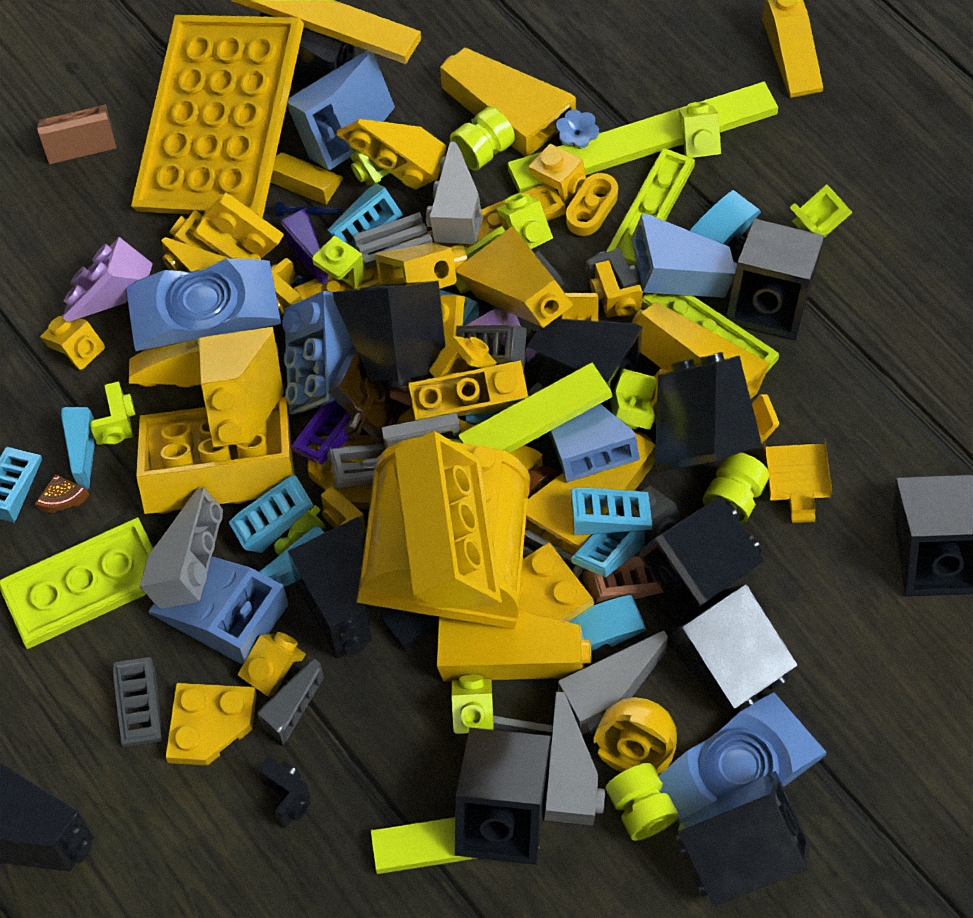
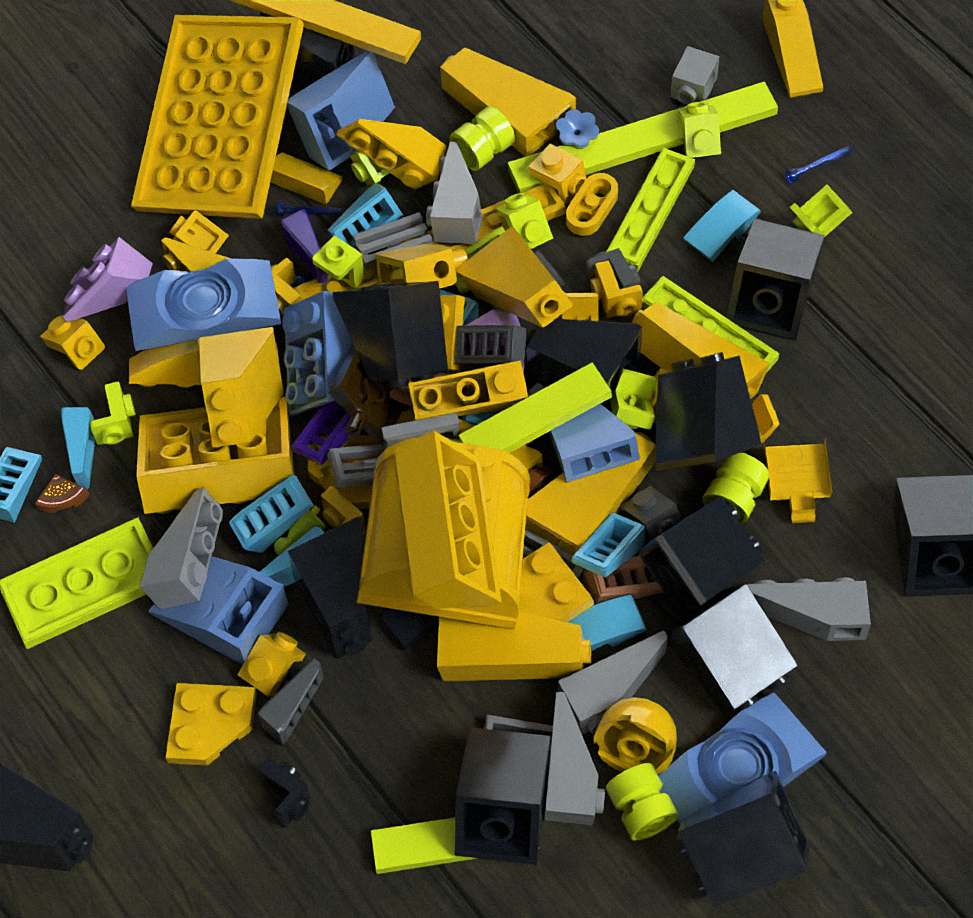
(76, 134): nougat slope -> none
(132, 677): dark grey slope -> none
(236, 230): yellow bracket -> none
(461, 356): yellow bracket -> none
(472, 703): neon yellow bracket -> none
(597, 523): medium azure slope -> none
(680, 260): medium blue slope -> none
(694, 76): none -> light grey brick
(793, 174): none -> clear blue piece
(822, 609): none -> light grey slope

